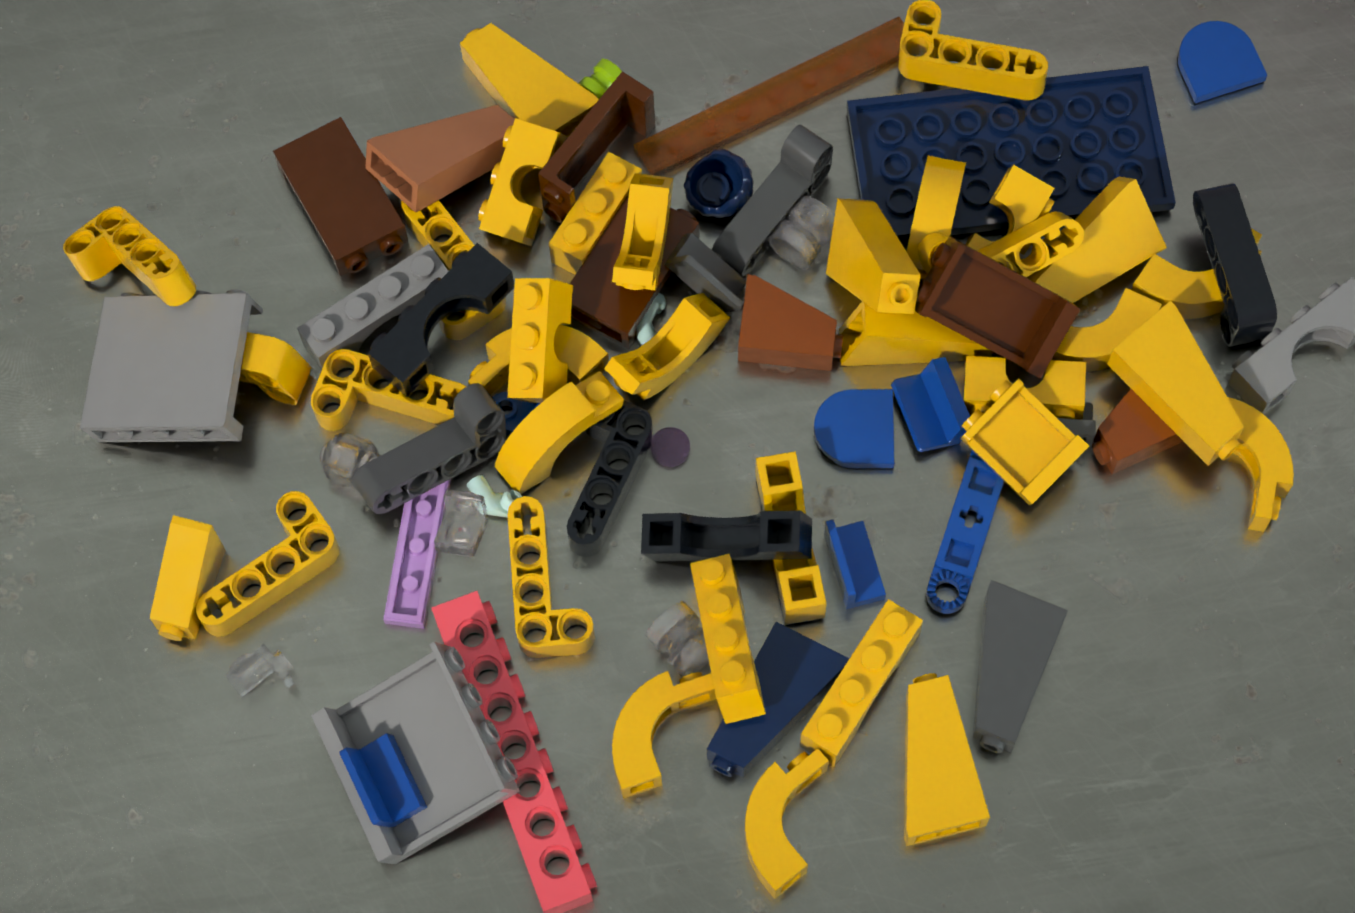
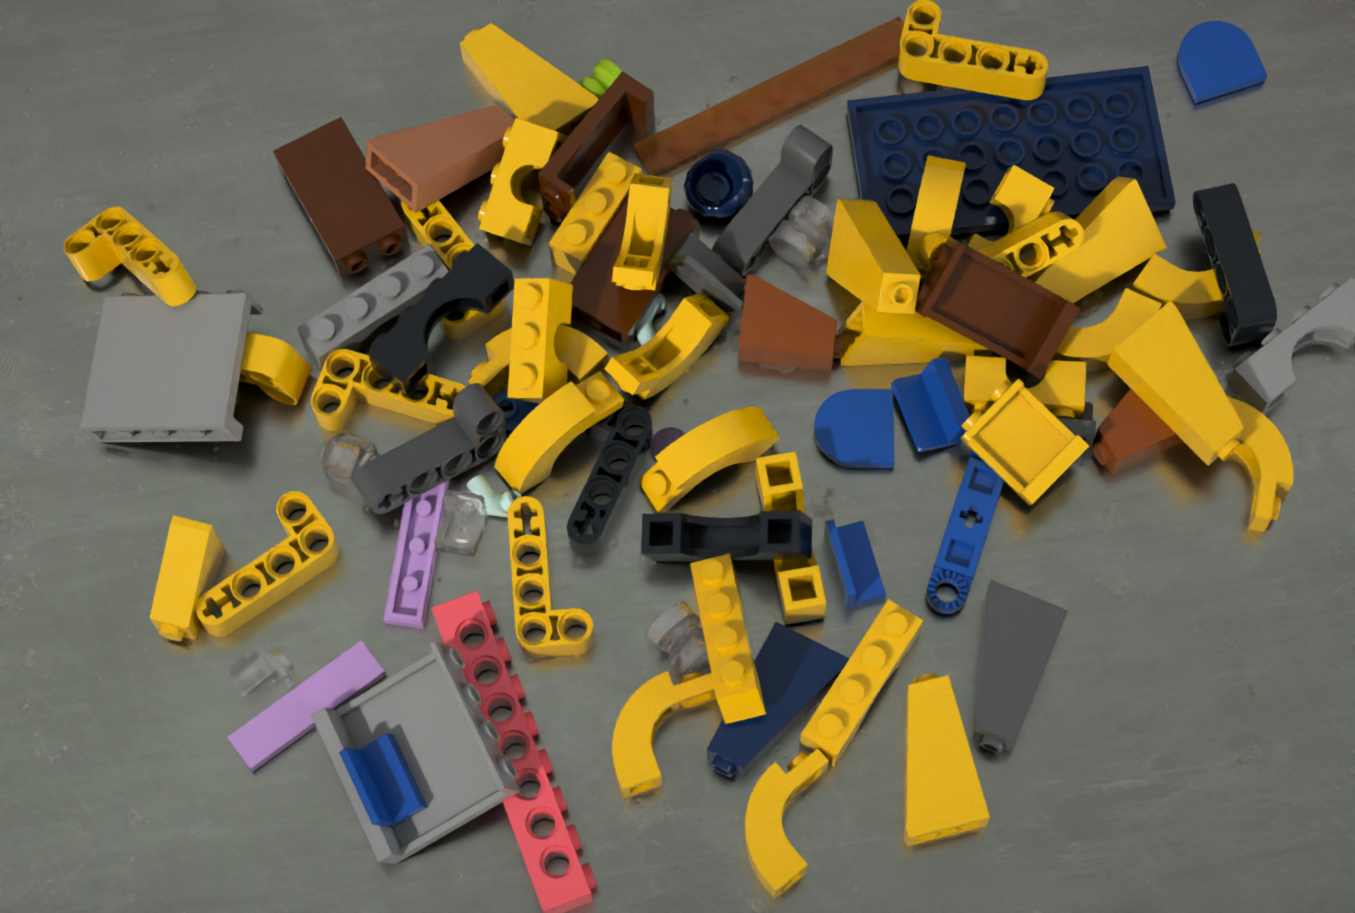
(291, 715): none -> lavender tile
(716, 444): none -> yellow arch

